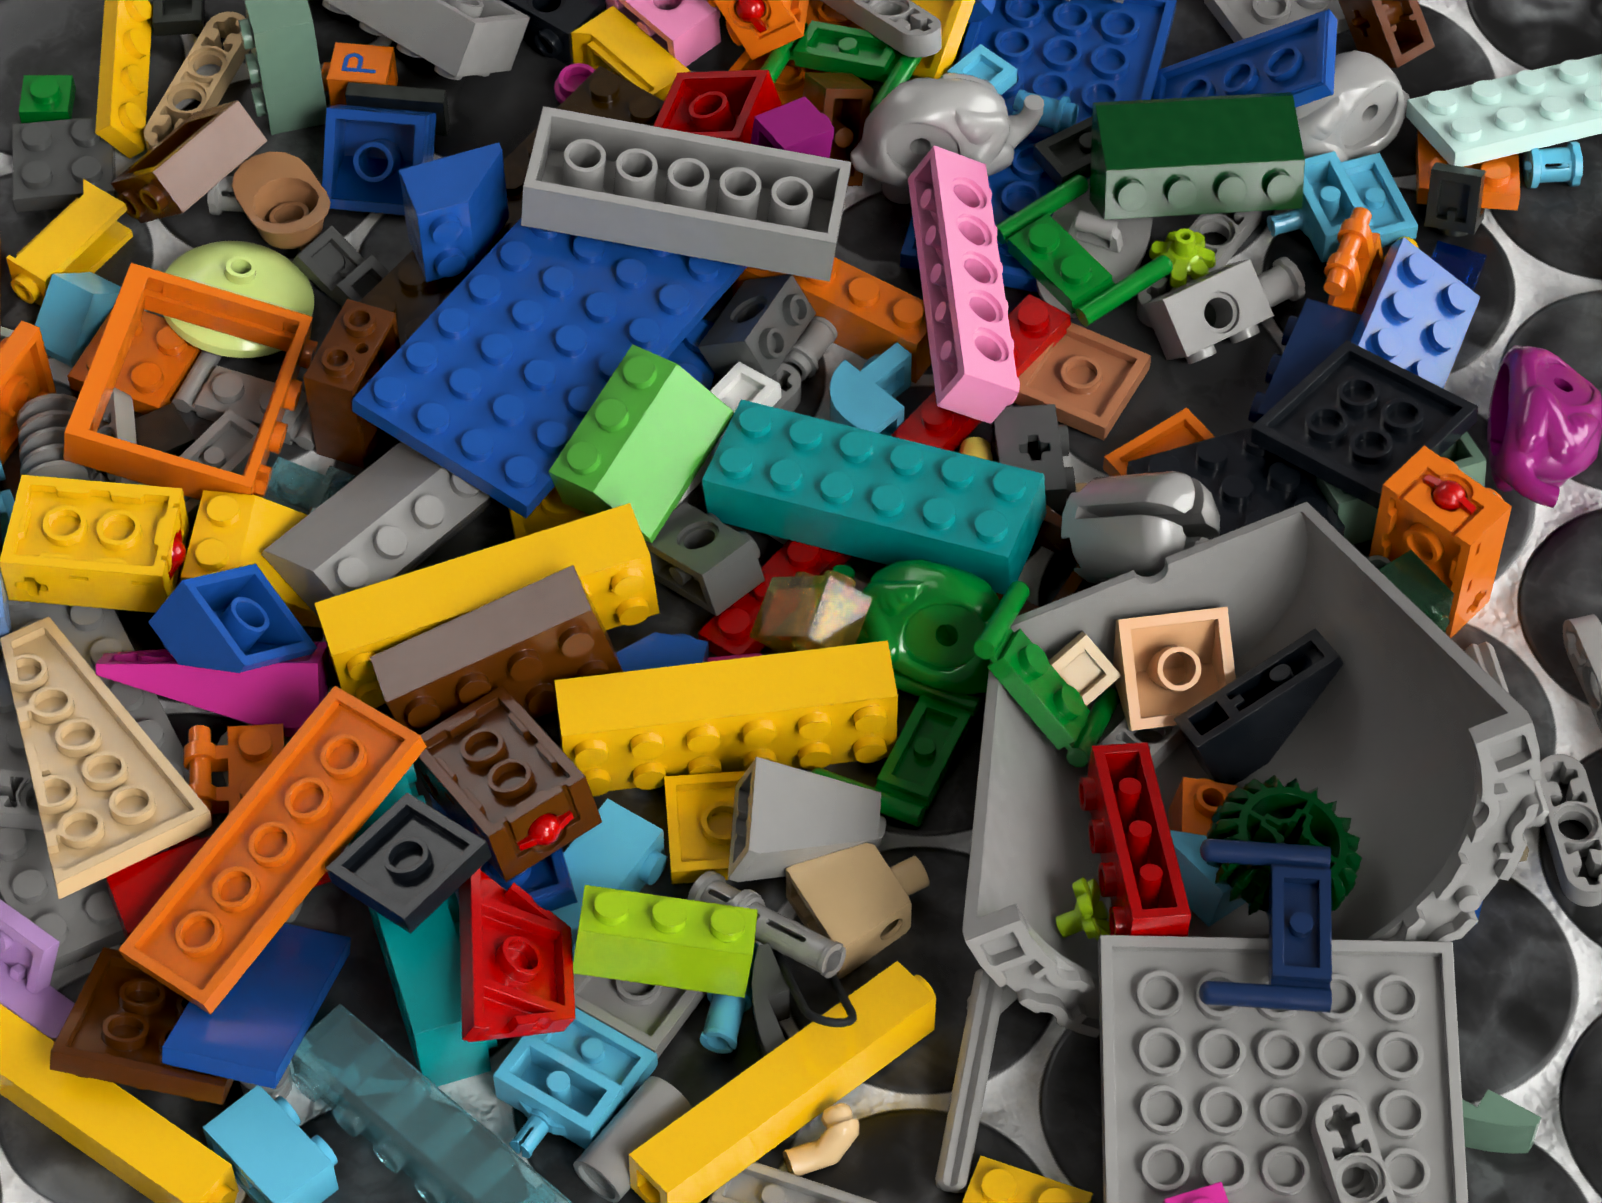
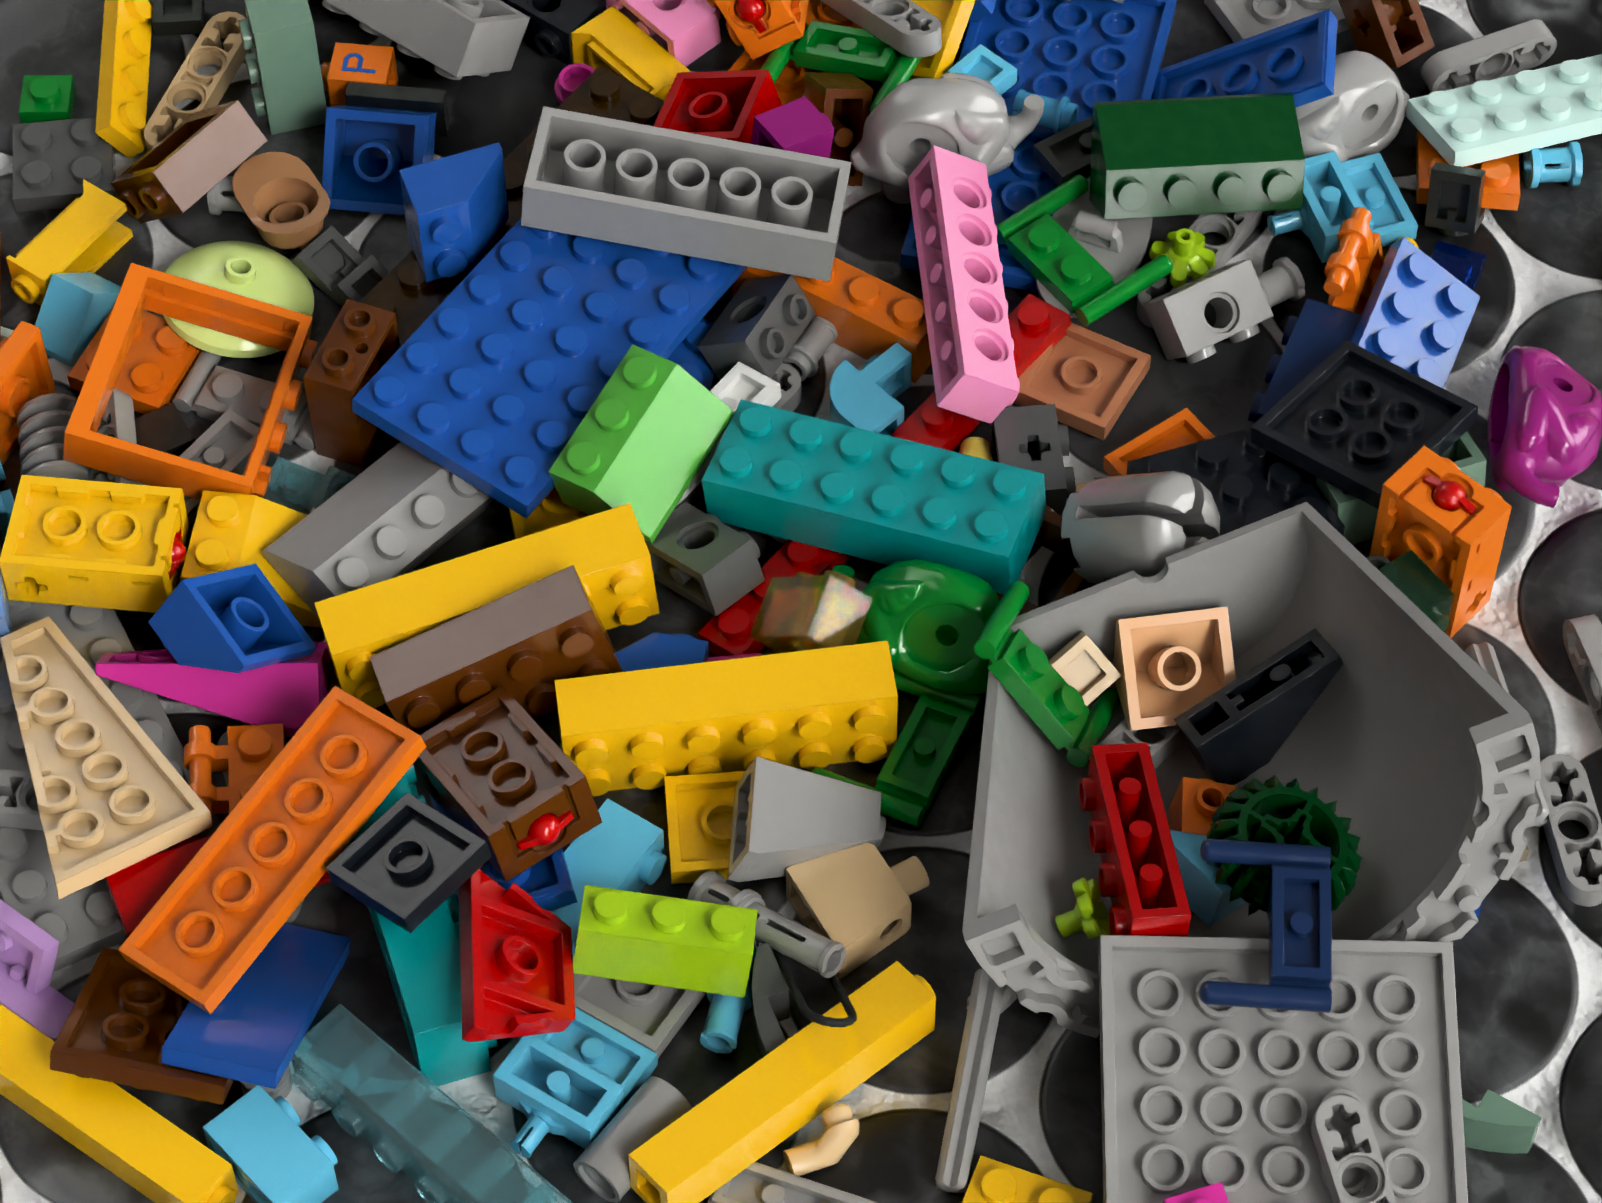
(1510, 52): none -> light grey beam

